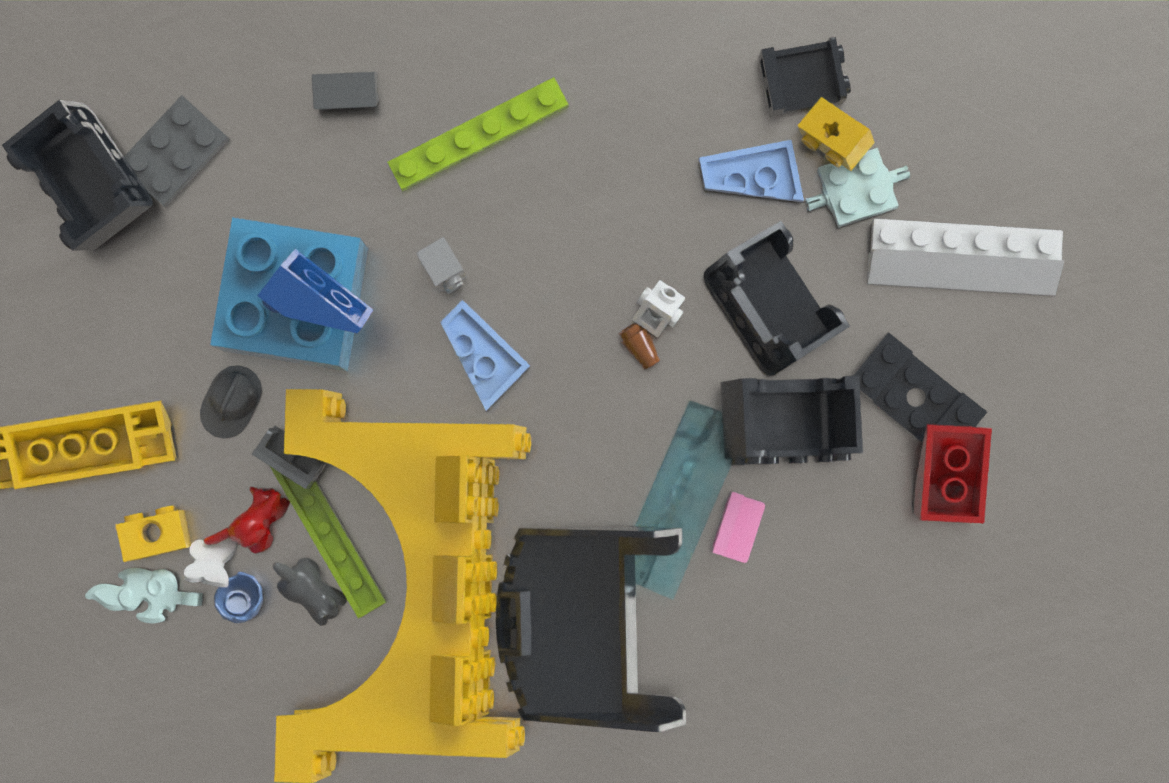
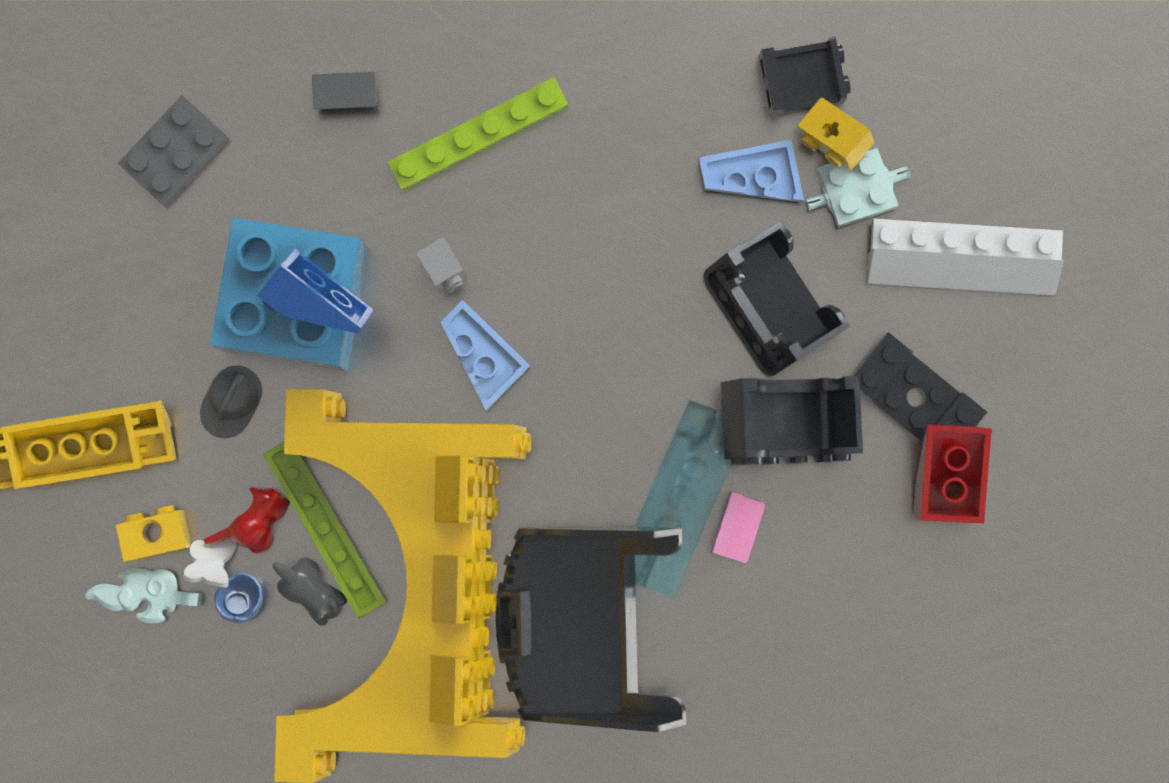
(80, 172): black windscreen -> none
(298, 468): dark grey hinge -> none
(639, 344): dark orange cone -> none
(658, 308): white brick -> none

